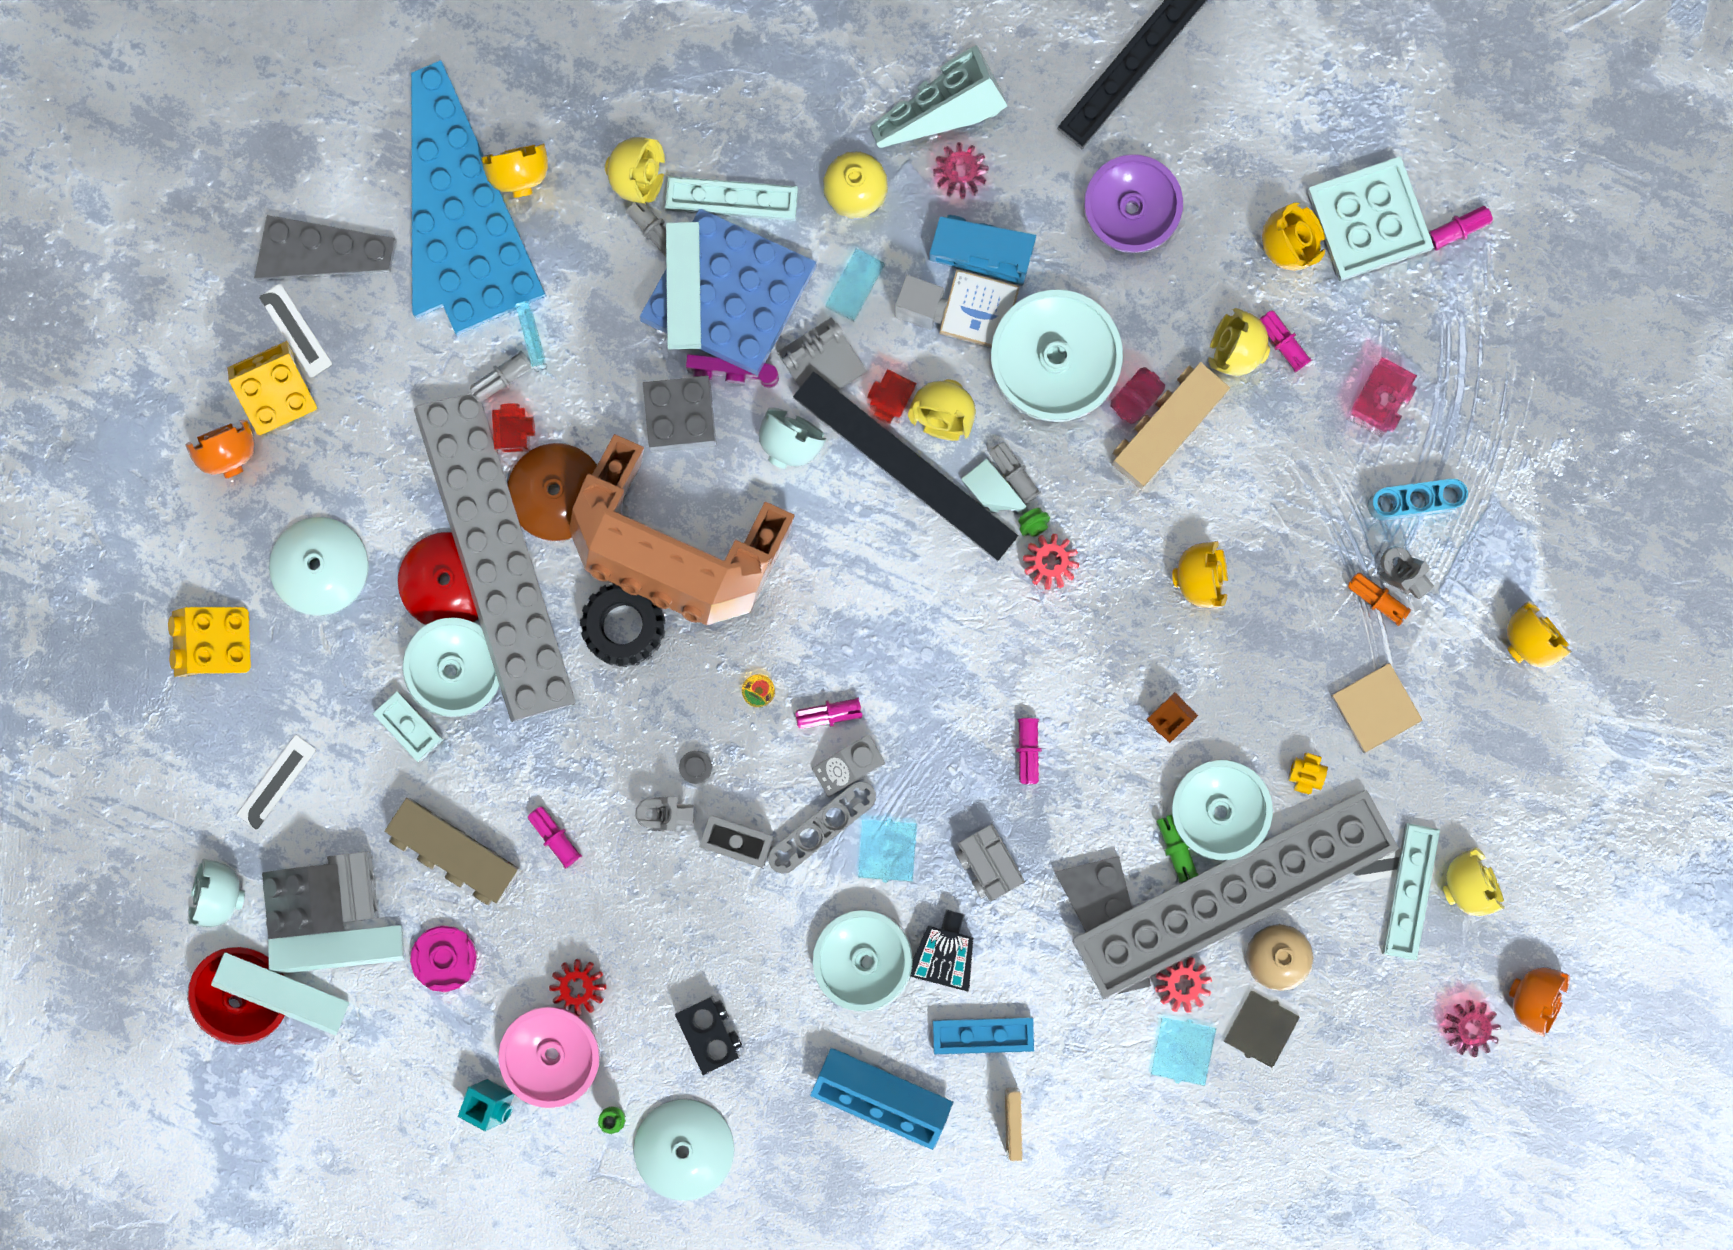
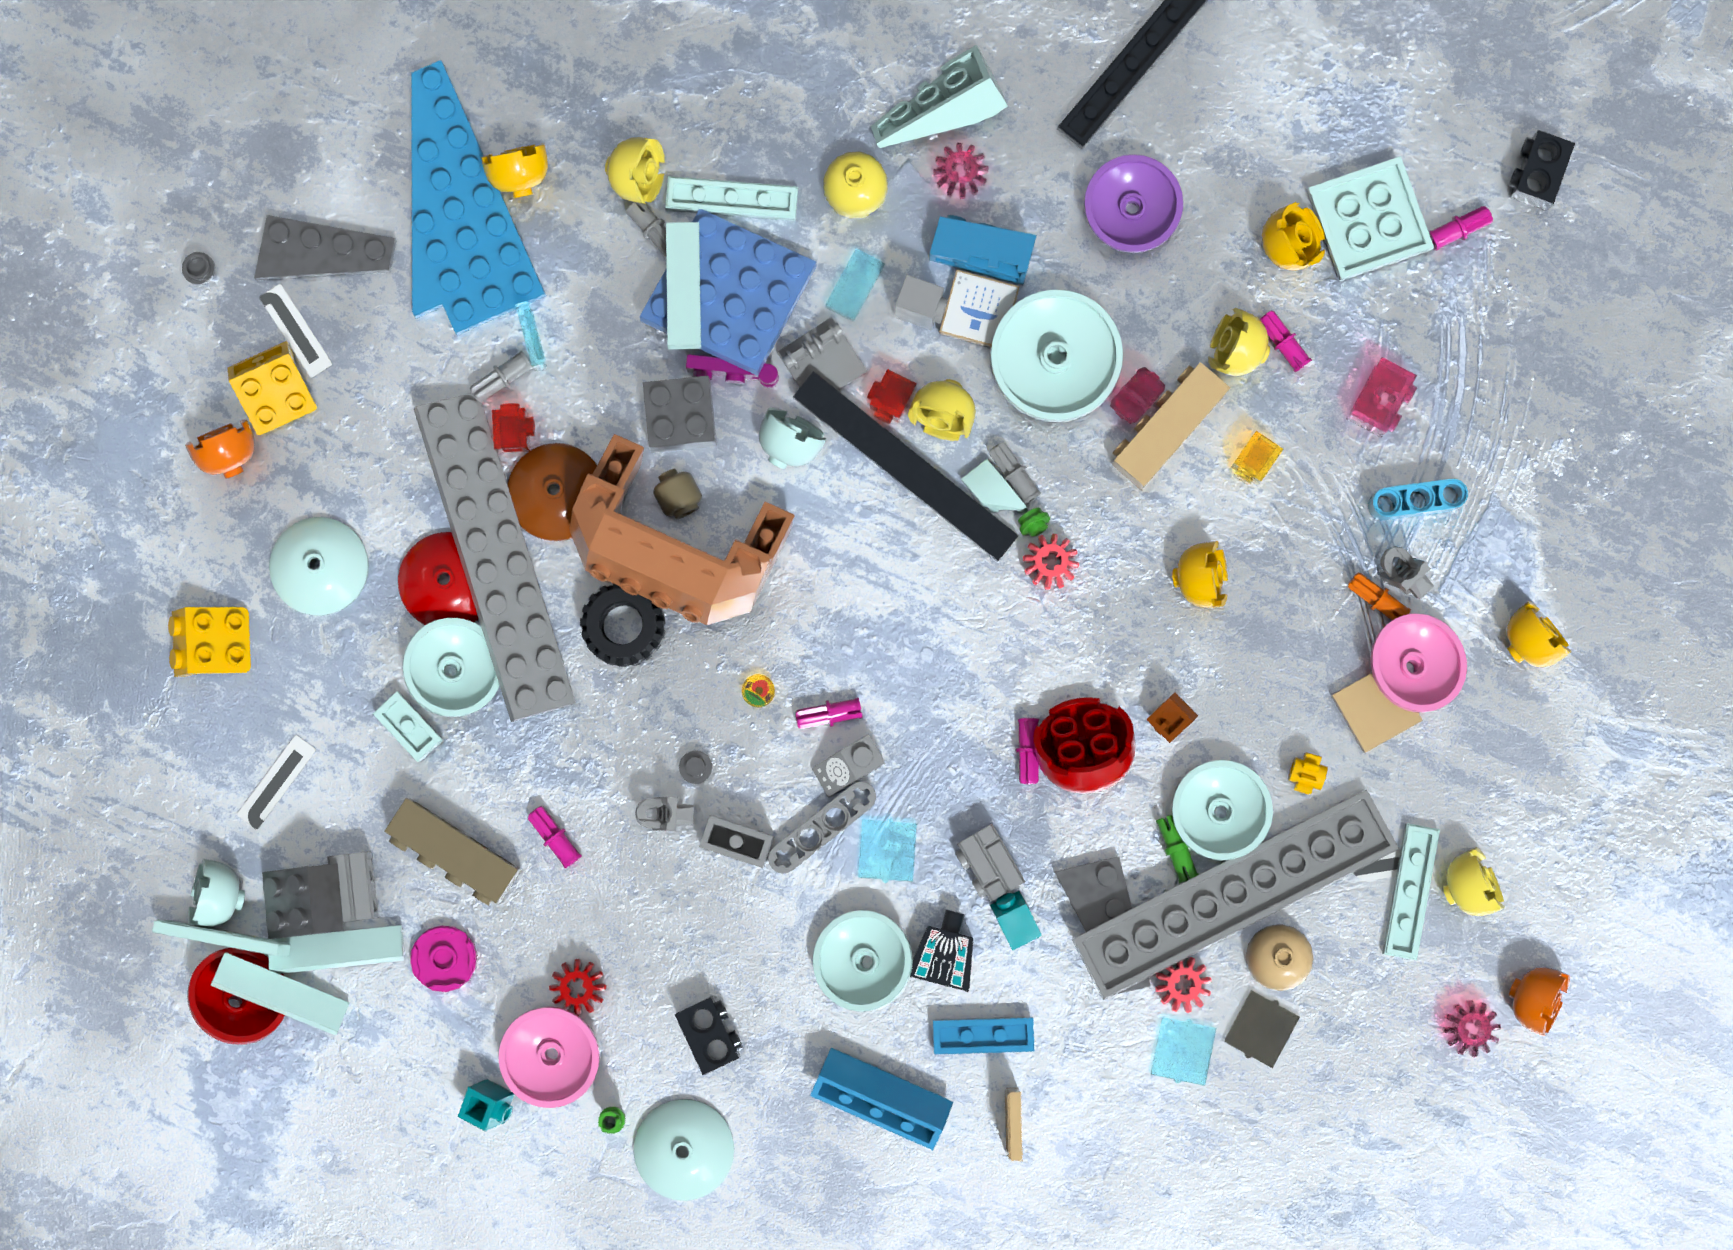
(198, 268): none -> flat silver plate
(222, 937): none -> light aqua tile
(677, 494): none -> dark tan head
(1015, 919): none -> brick
(1085, 745): none -> red cylinder
(1256, 459): none -> clear yellow brick
(1436, 659): none -> bright pink dish
(1546, 172): none -> black brick

